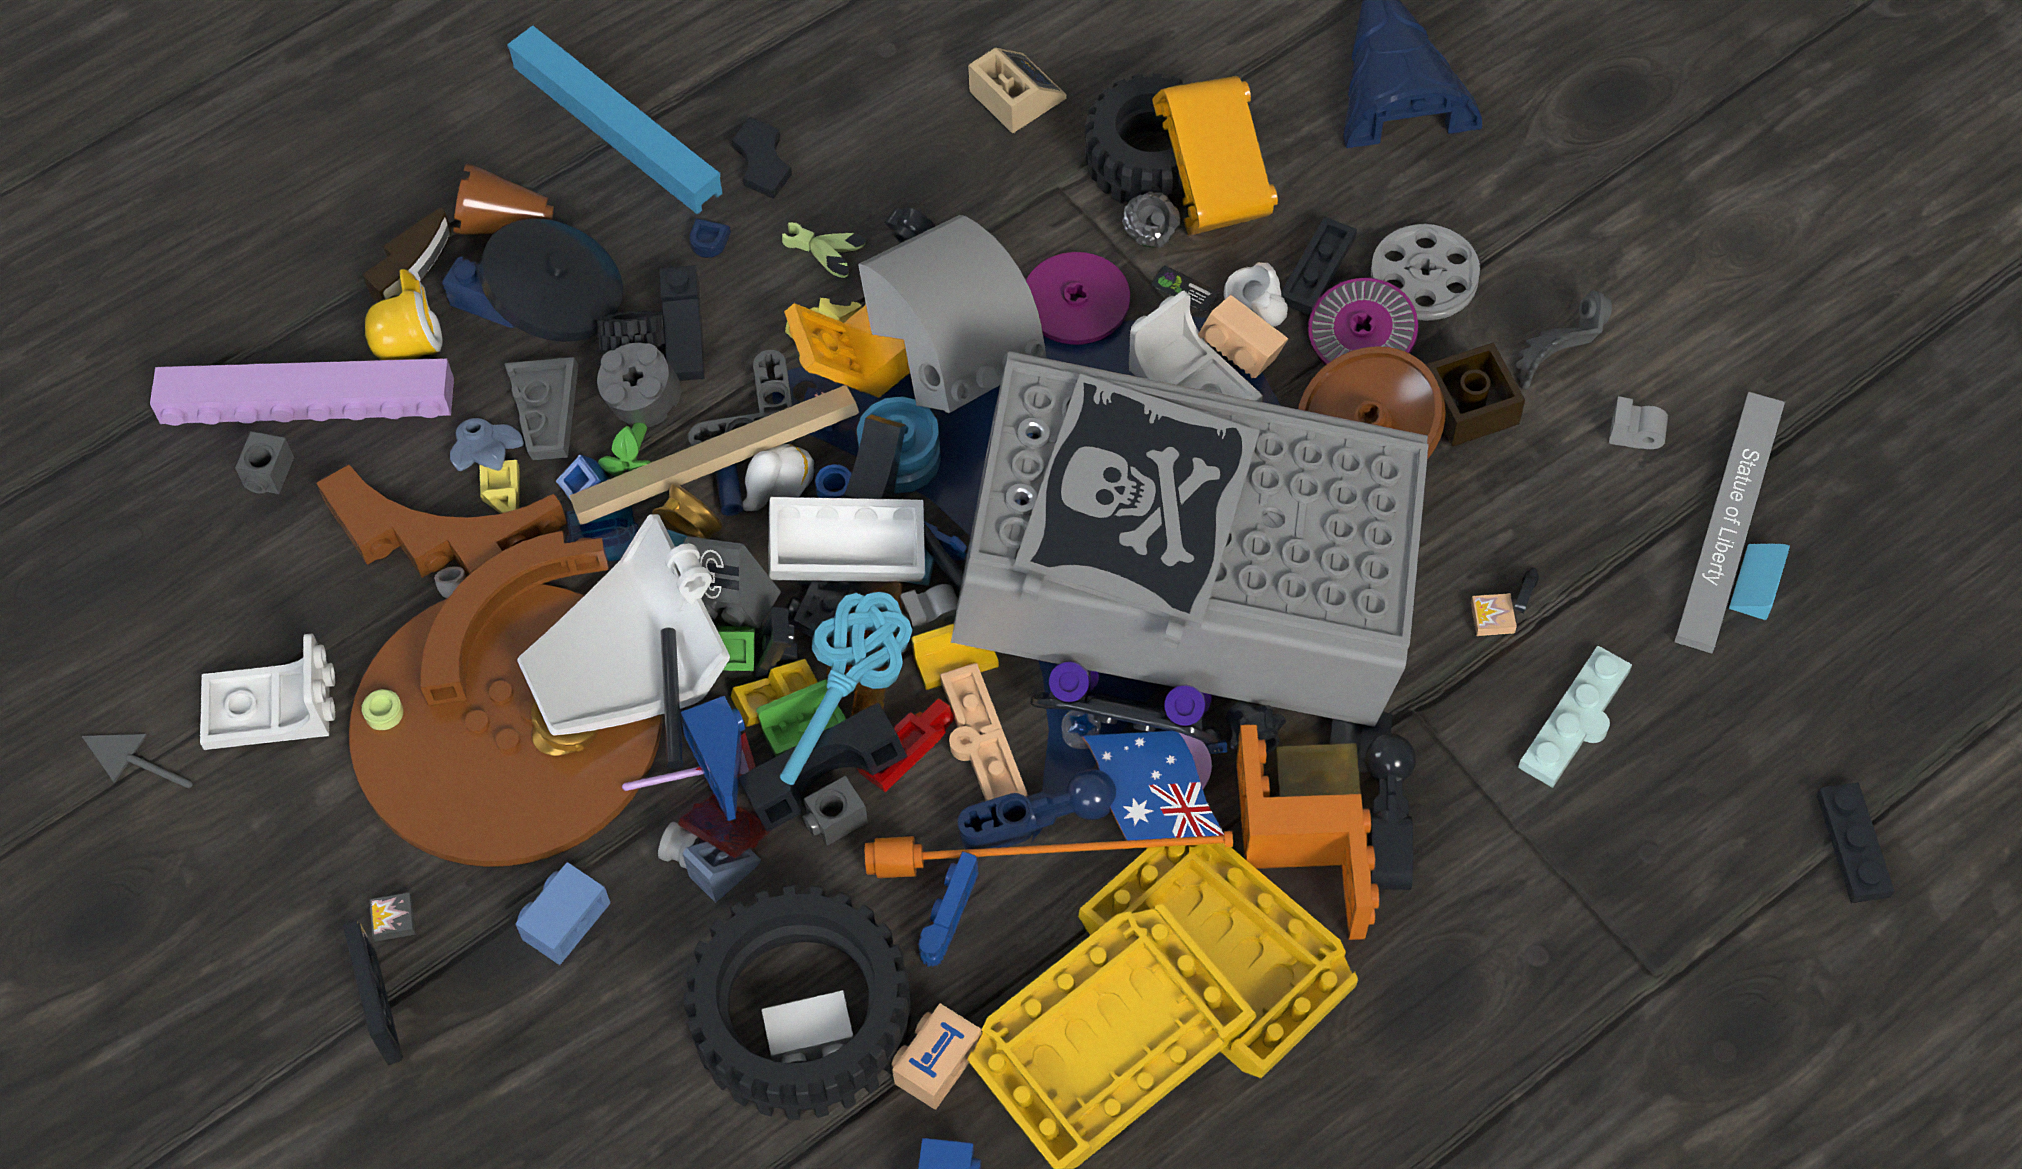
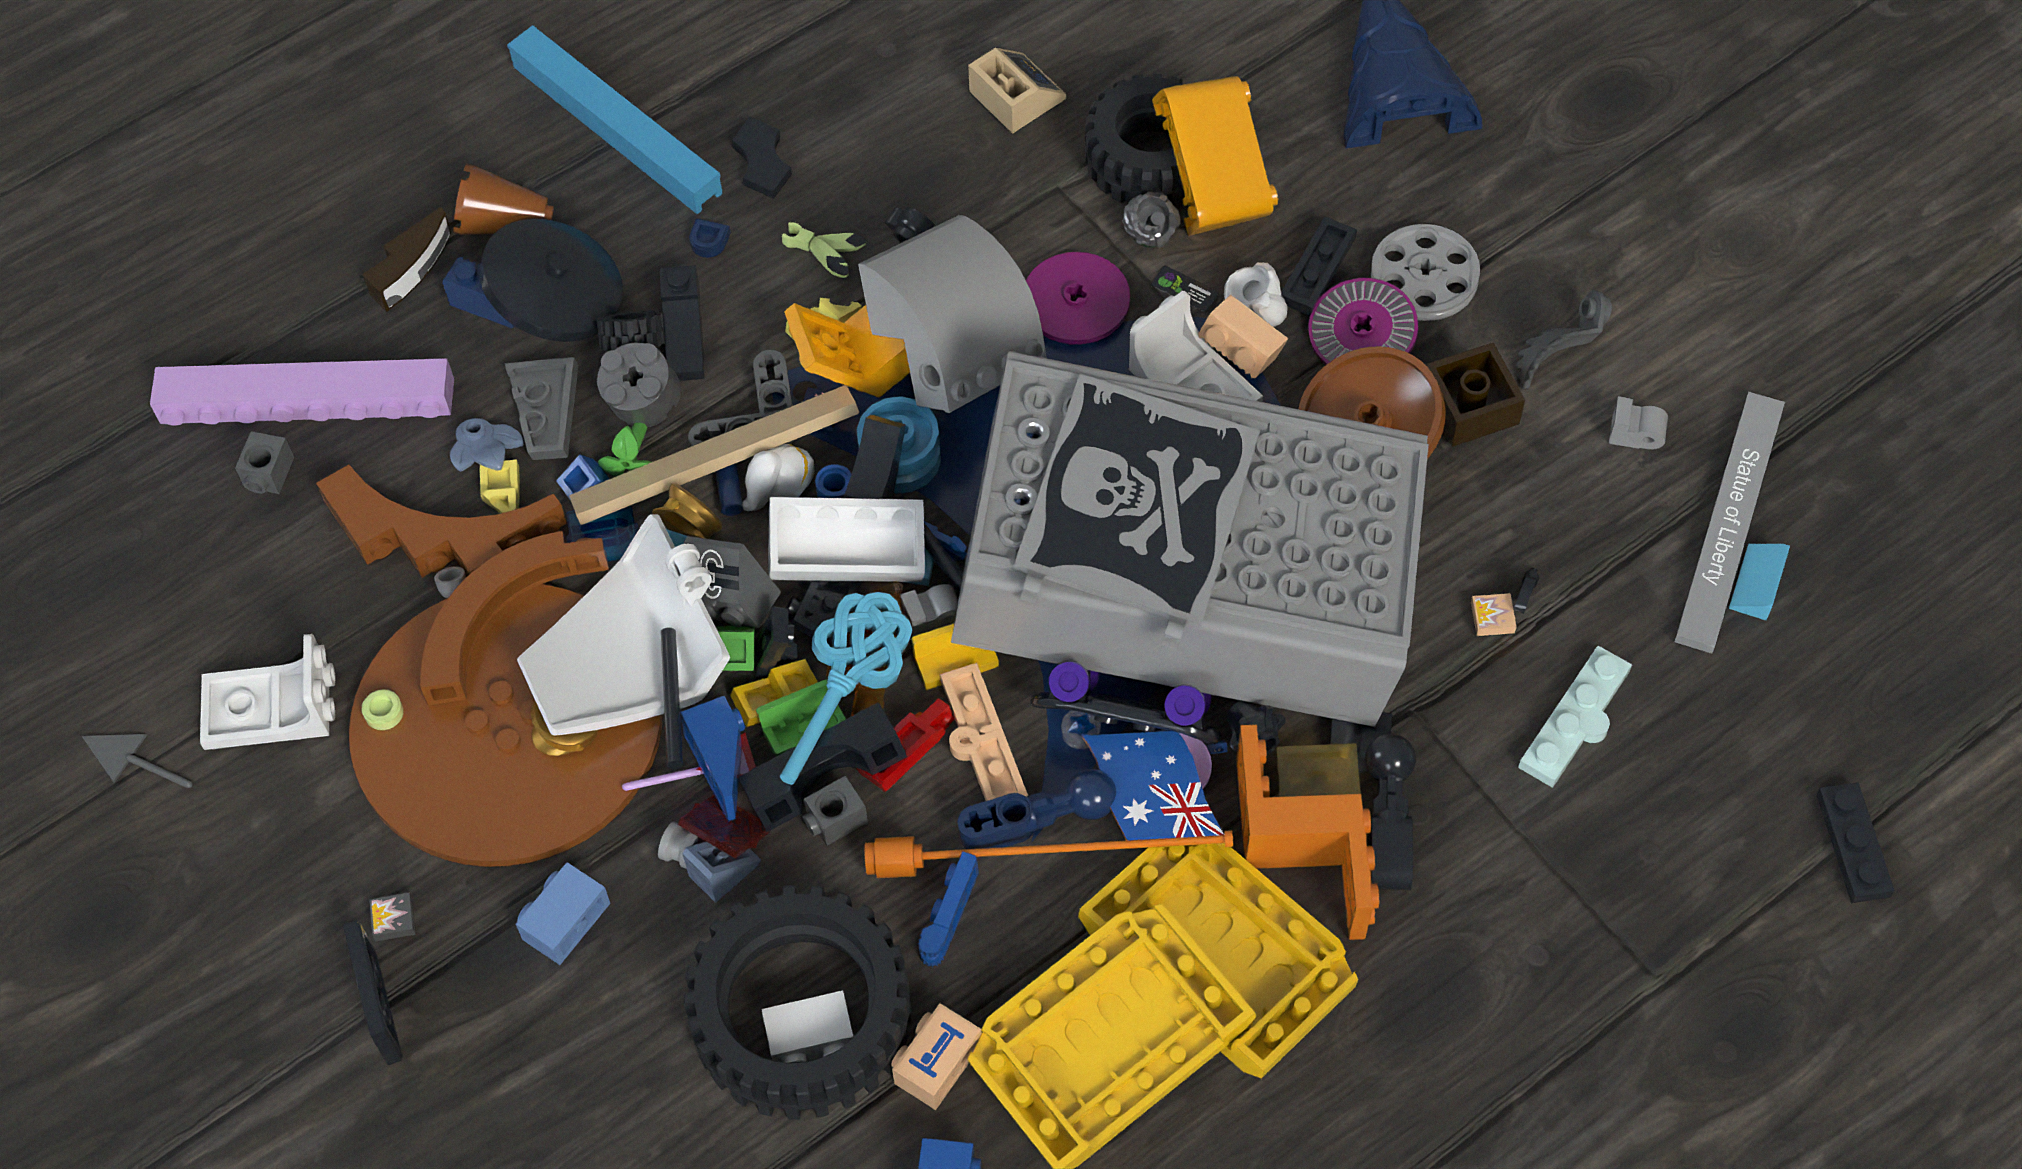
(403, 324): yellow piece -> none

